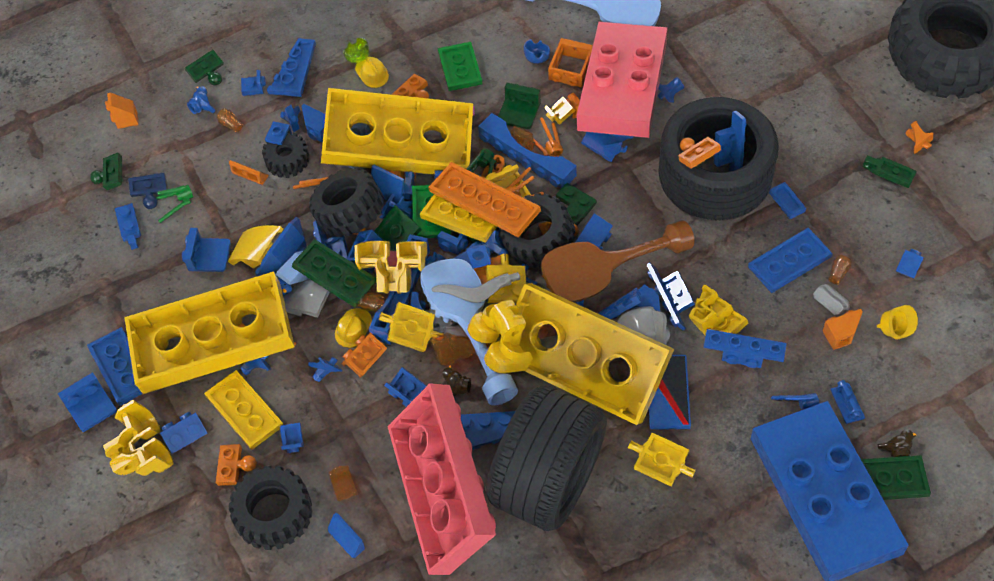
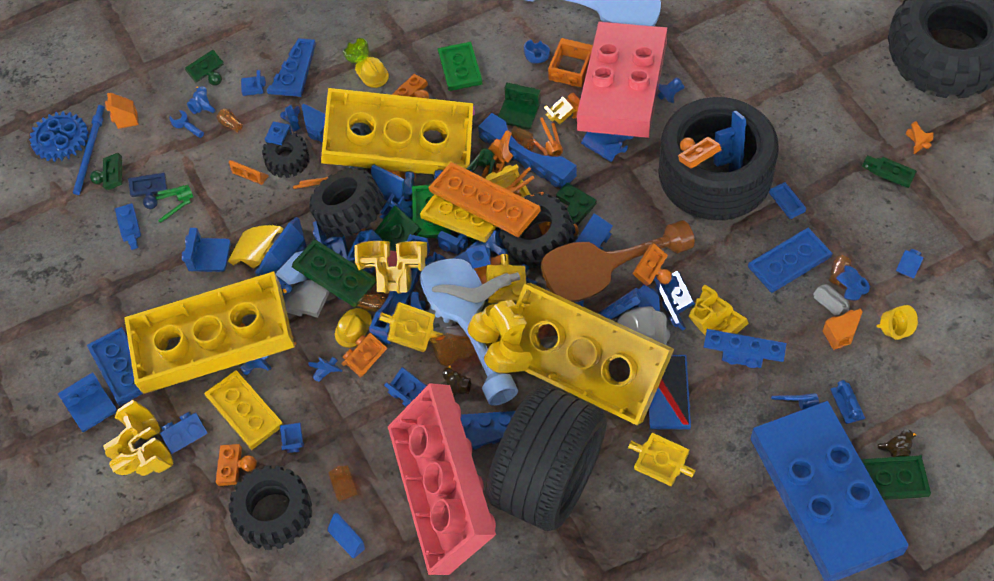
(59, 136): none -> blue gear
(96, 122): none -> blue bar
(183, 122): none -> blue piece
(500, 147): none -> orange piece
(651, 265): none -> orange plate
(854, 282): none -> blue plate

